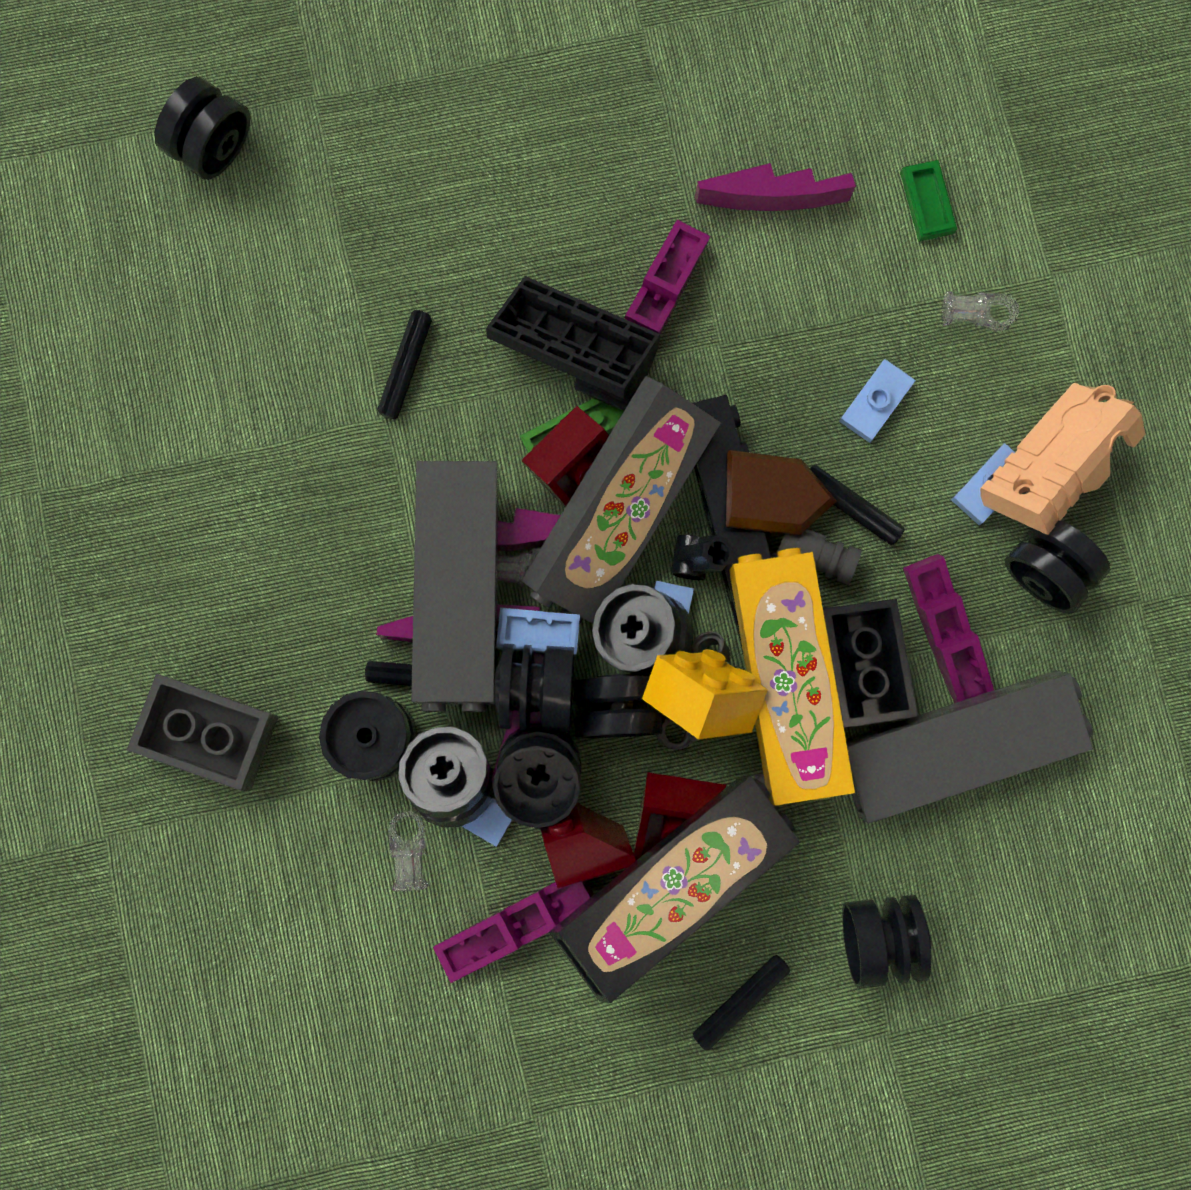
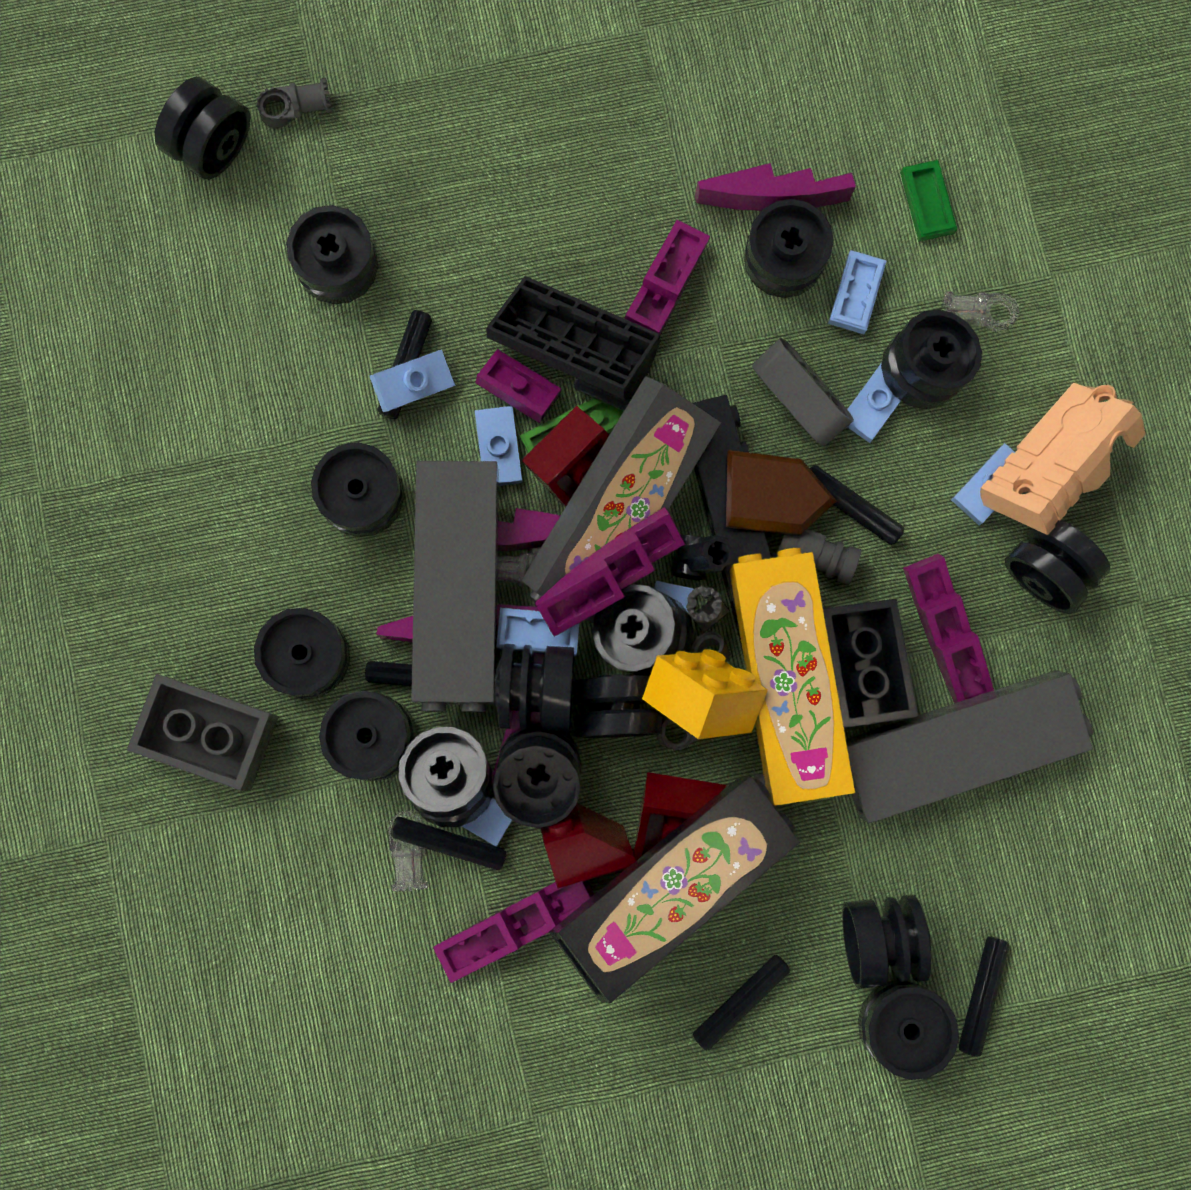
(281, 643): none -> black wheel
(296, 100): none -> dark grey connector
(332, 254): none -> black wheel
(341, 473): none -> black wheel
(412, 380): none -> light blue plate
(448, 843): none -> black axle
(499, 442): none -> light blue plate
(518, 385): none -> magenta plate
(603, 574): none -> magenta slope
(711, 612): none -> dark grey connector
(788, 248): none -> black wheel
(802, 392): none -> dark grey beam
(857, 292): none -> light blue plate
(924, 1048): none -> black wheel
(931, 359): none -> black wheel
(983, 996): none -> black axle

